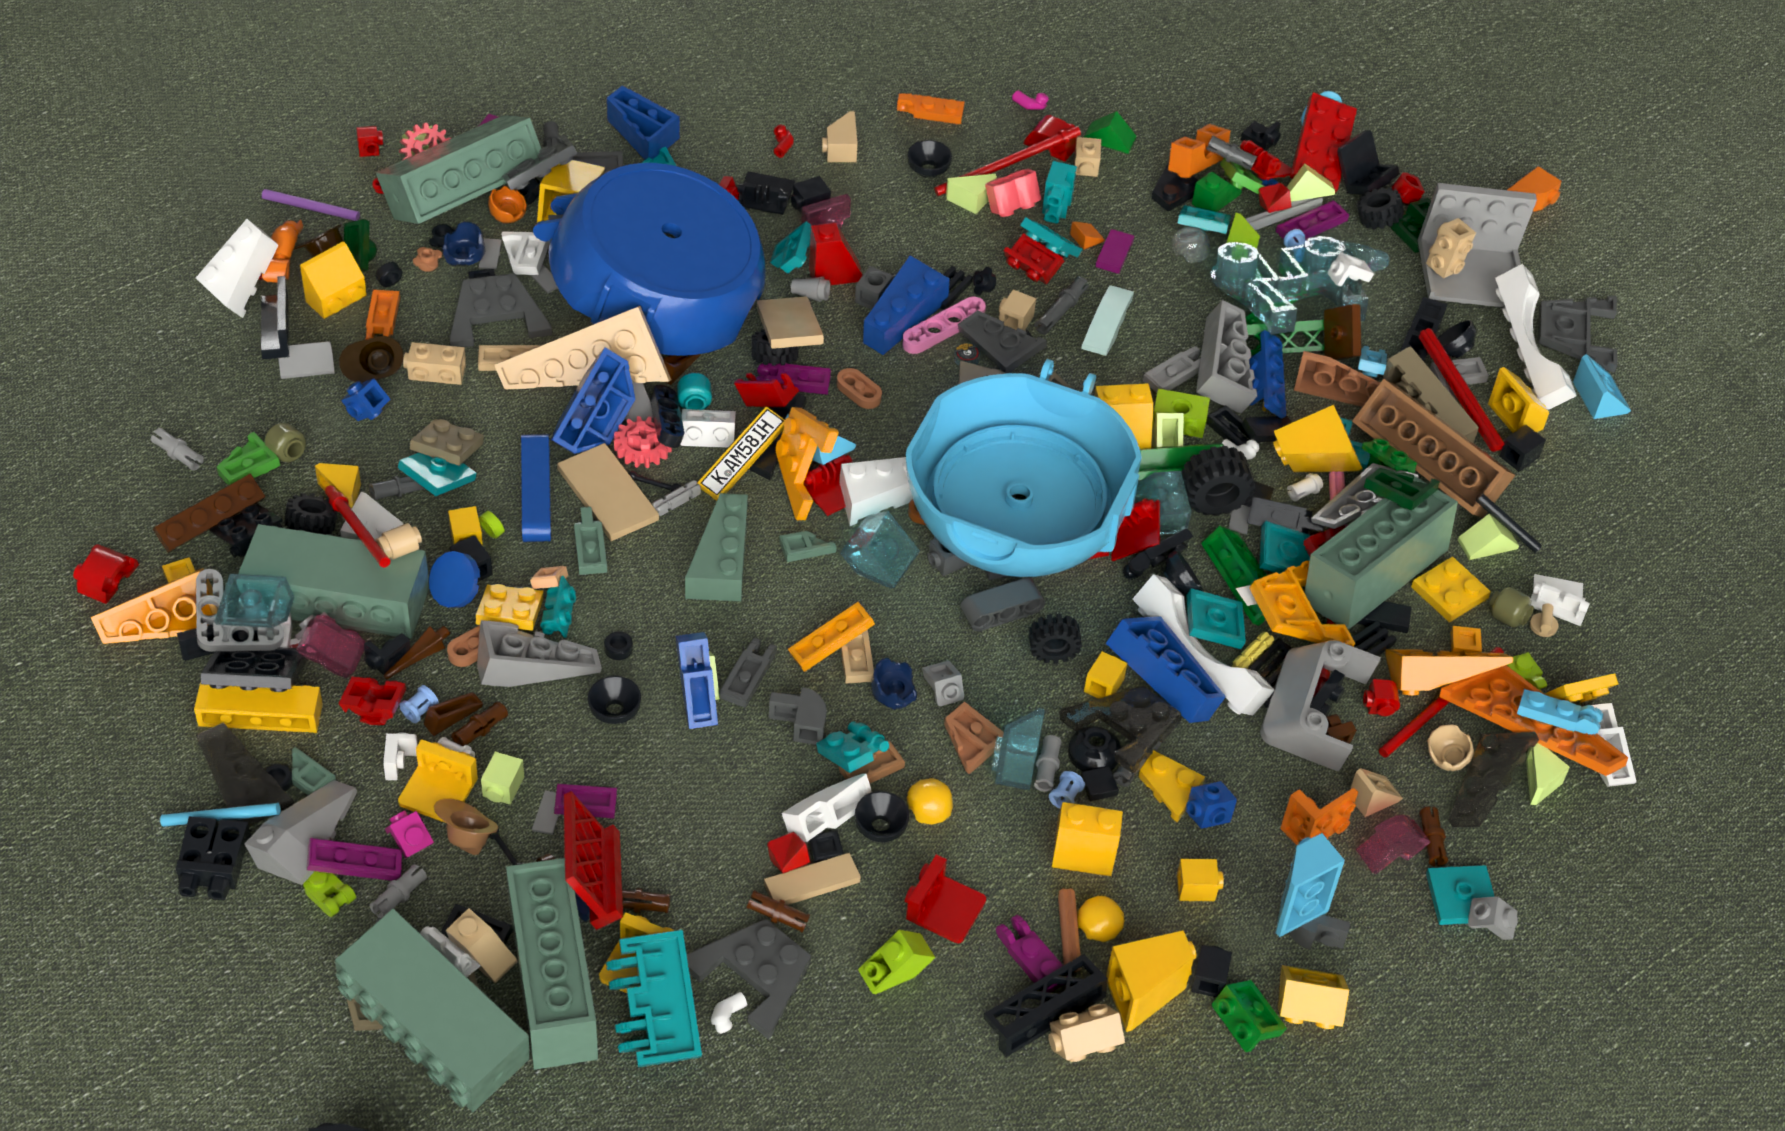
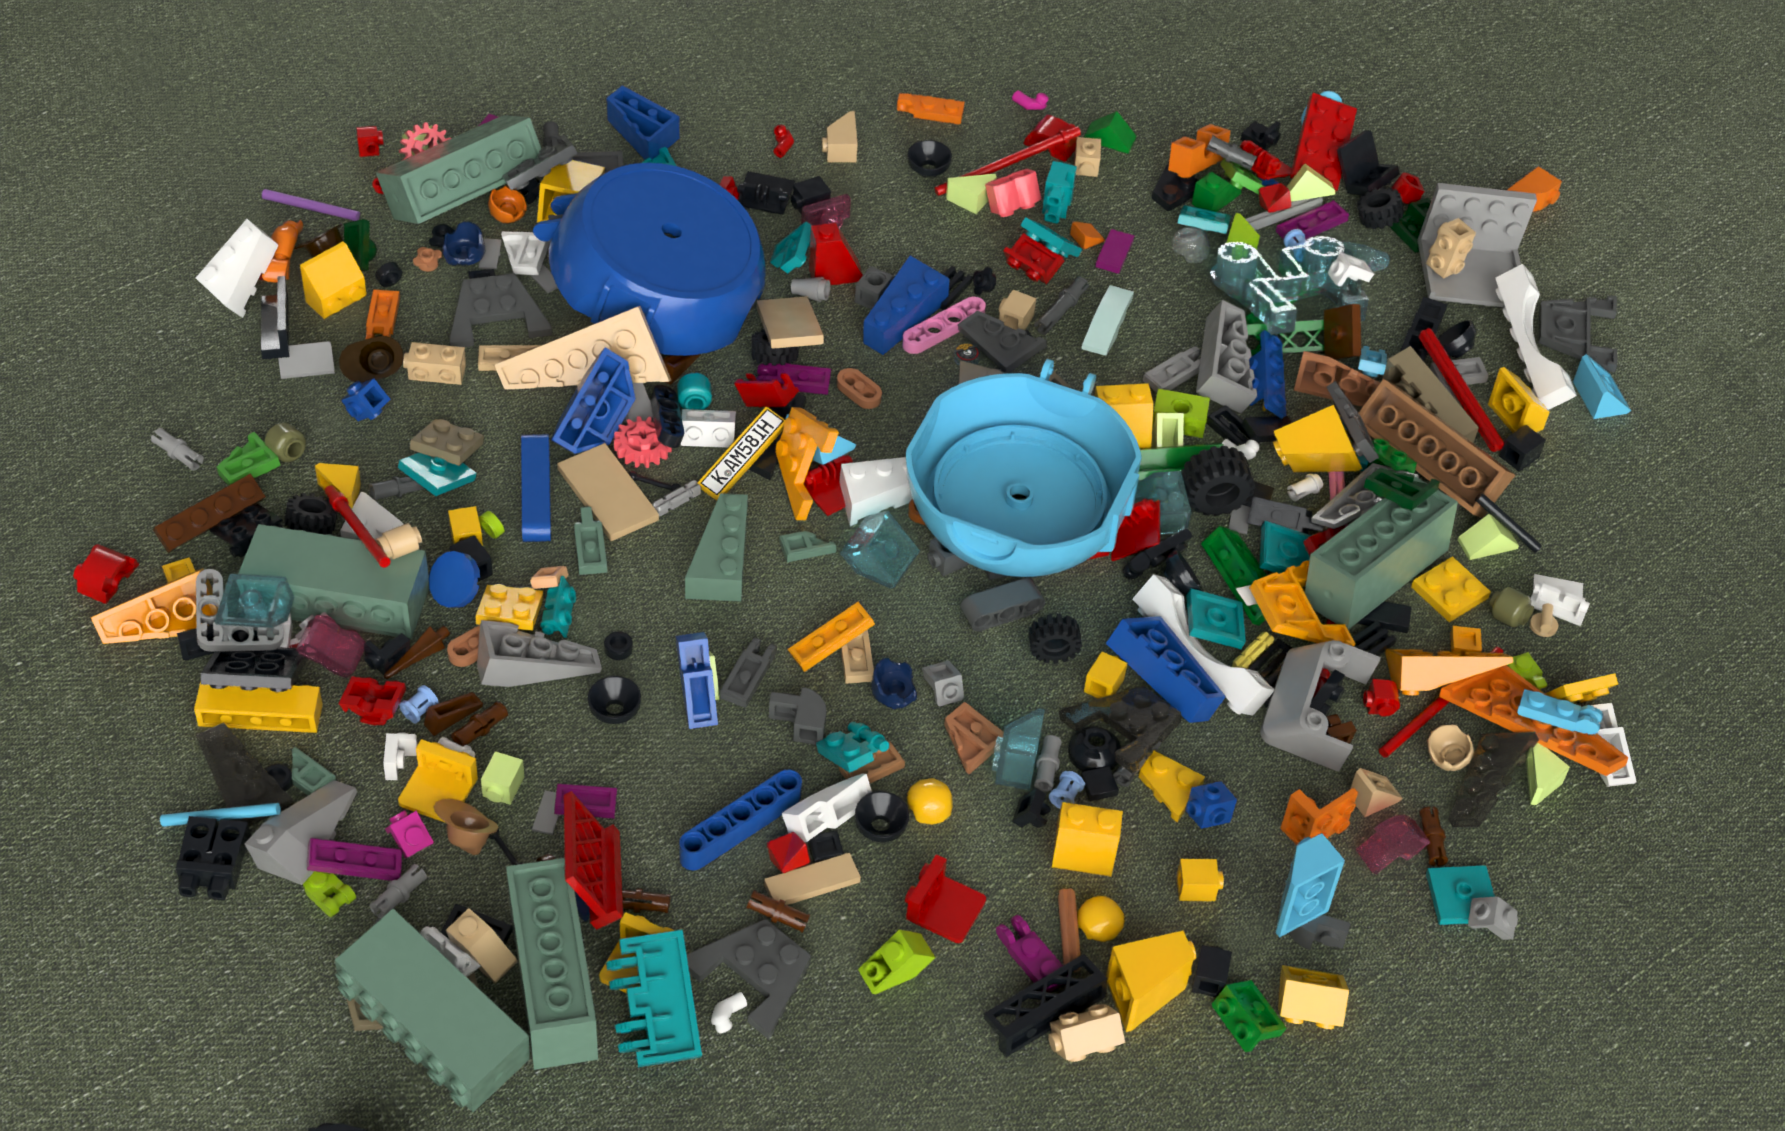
(734, 831): none -> blue beam
(1030, 808): none -> black tile
(1354, 423): none -> dark grey wing

